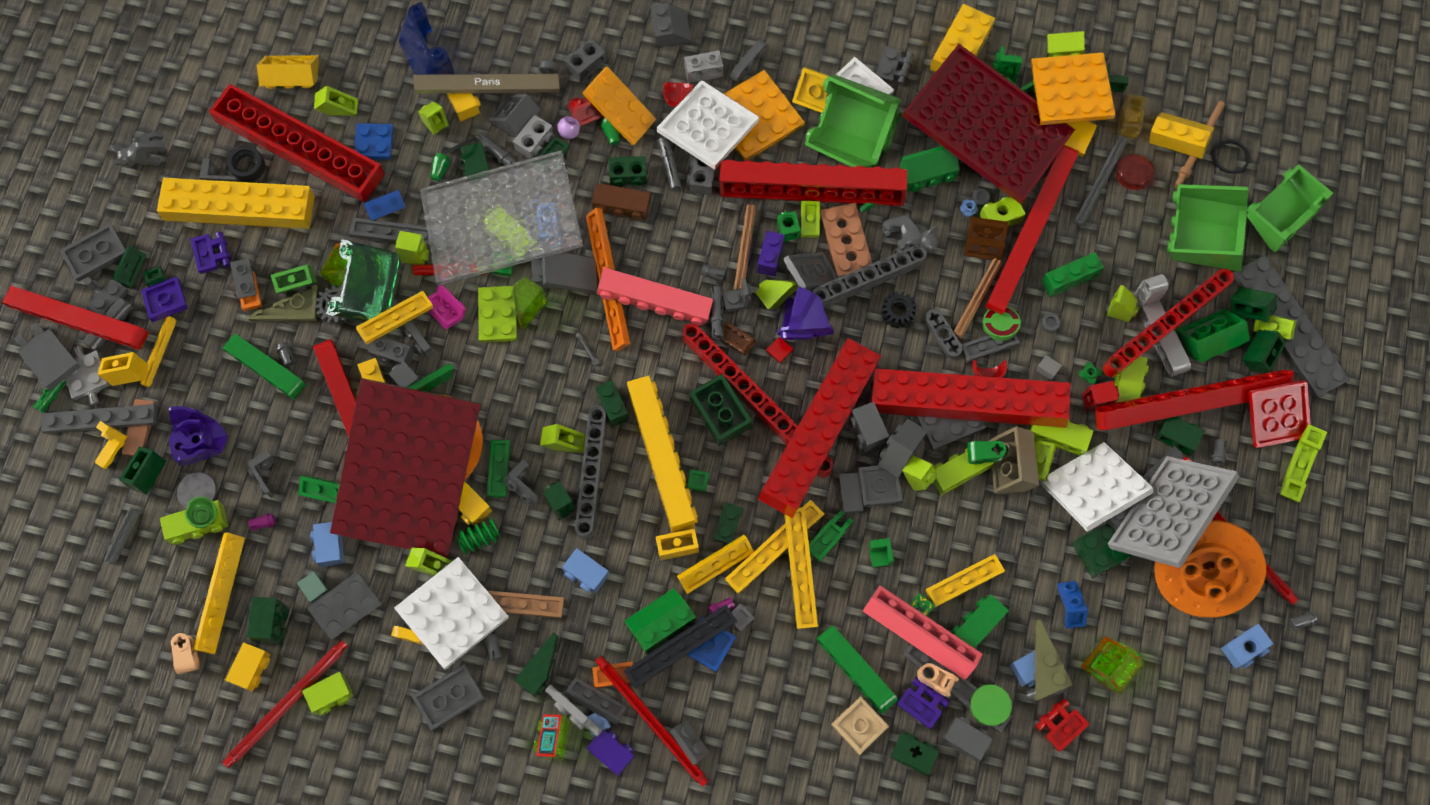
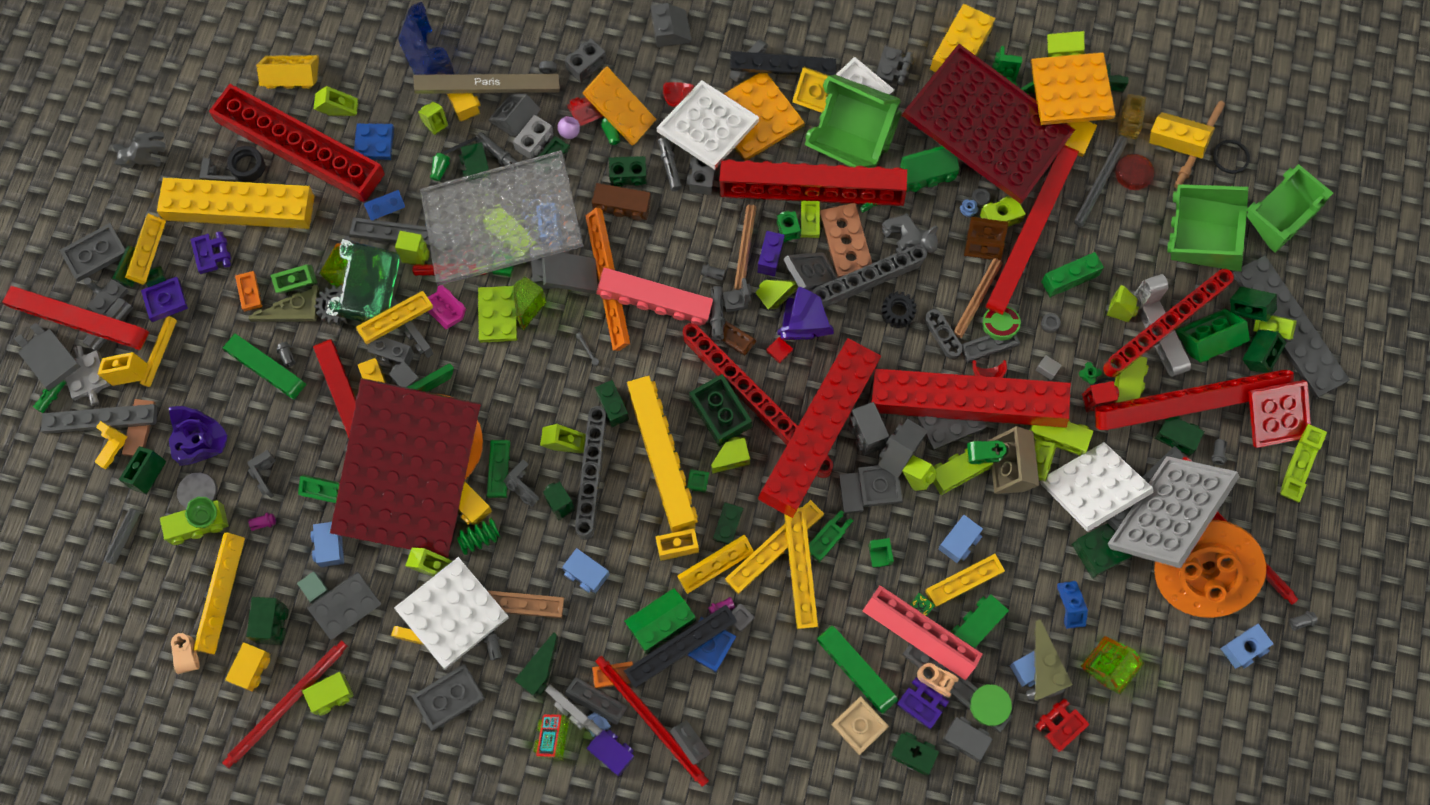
(145, 249): none -> yellow plate
(243, 278): dark grey bracket -> none
(703, 66): light grey brick -> none
(731, 456): none -> lime slope
(780, 63): none -> black plate
(960, 539): none -> medium blue brick

